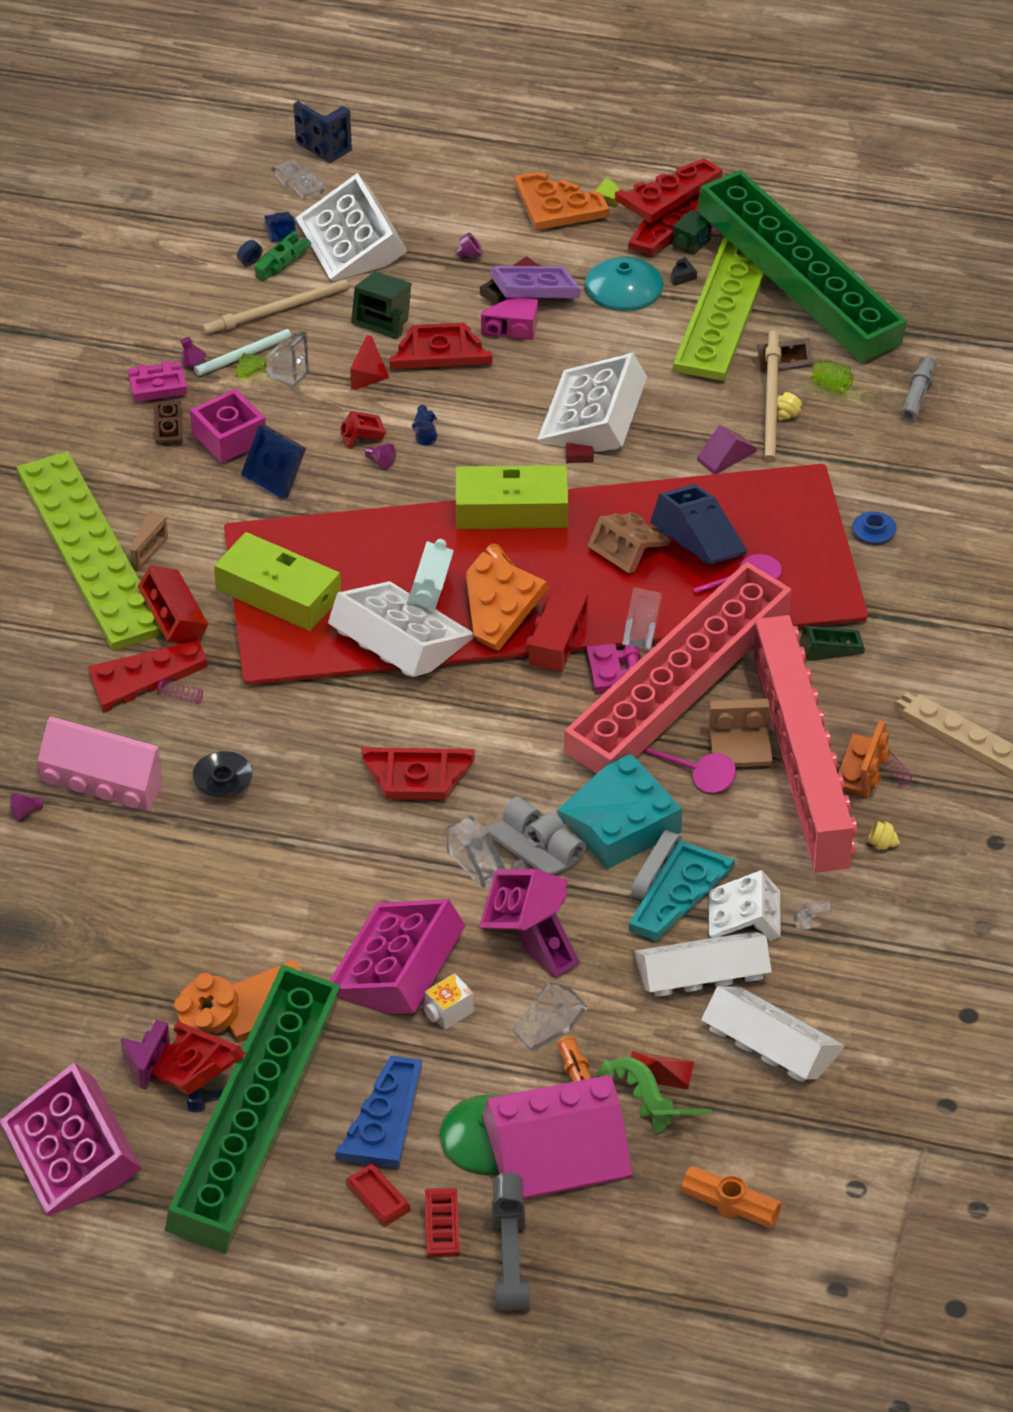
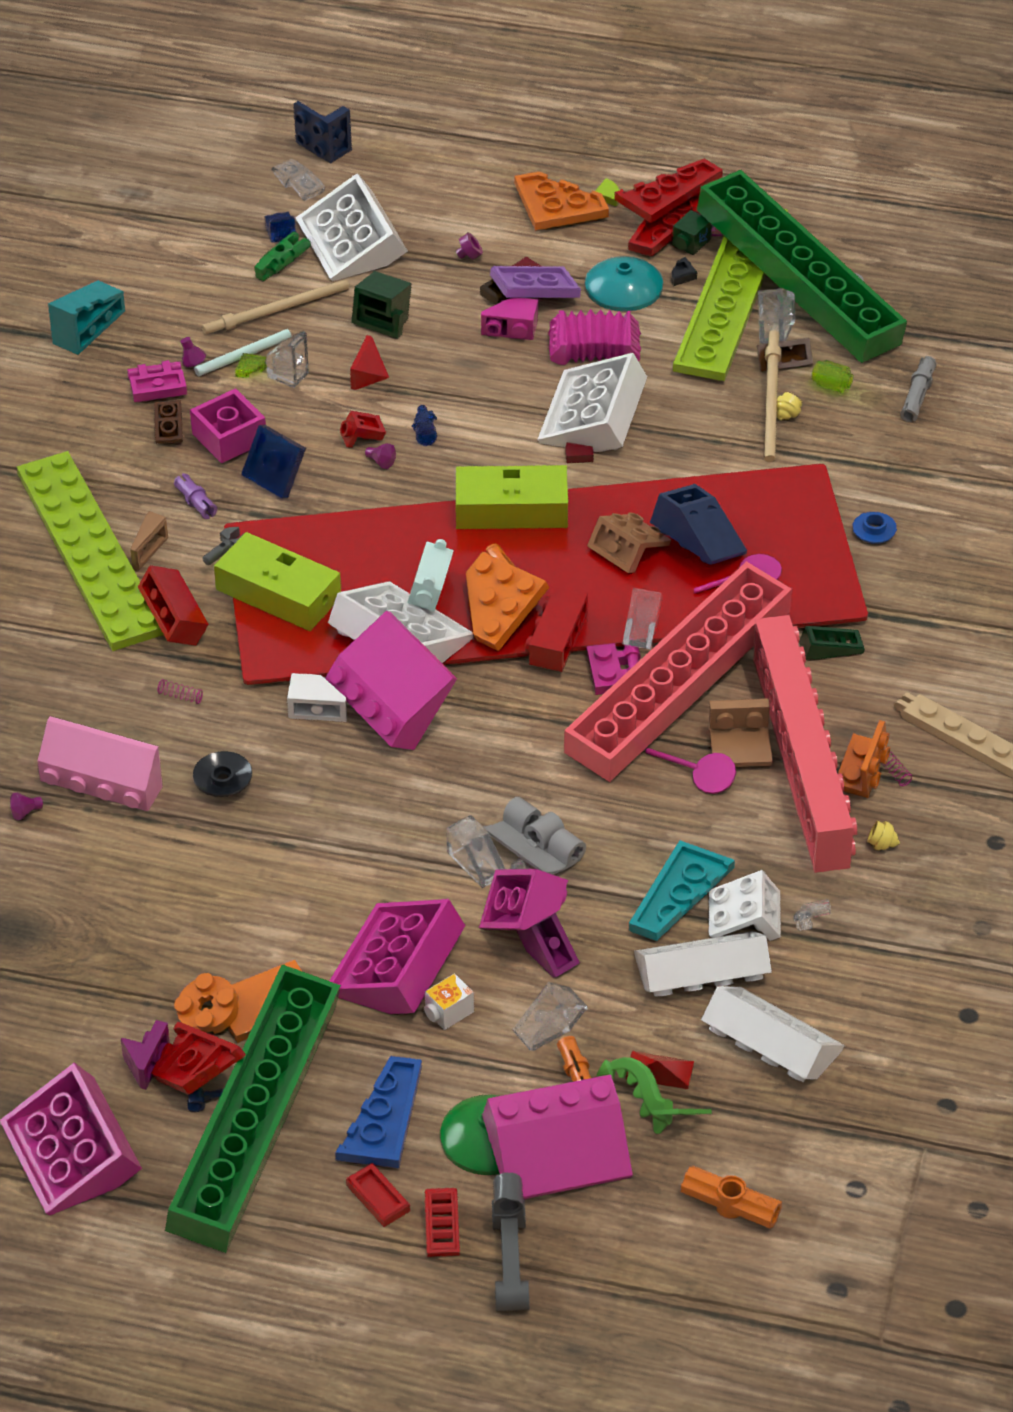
(84, 315): none -> teal wedge
(131, 675): red wing -> none
(195, 496): none -> medium lavender pin
(228, 538): none -> dark grey bar
(249, 253): dark blue tile -> none
(315, 699): none -> white slope
(392, 681): none -> dark pink slope
(417, 771): red wing -> none
(439, 347): red wing -> none
(593, 336): none -> dark pink piece
(621, 812): teal slope -> none
(654, 863): light grey beam -> none
(724, 450): magenta slope -> none
(776, 313): none -> clear slope

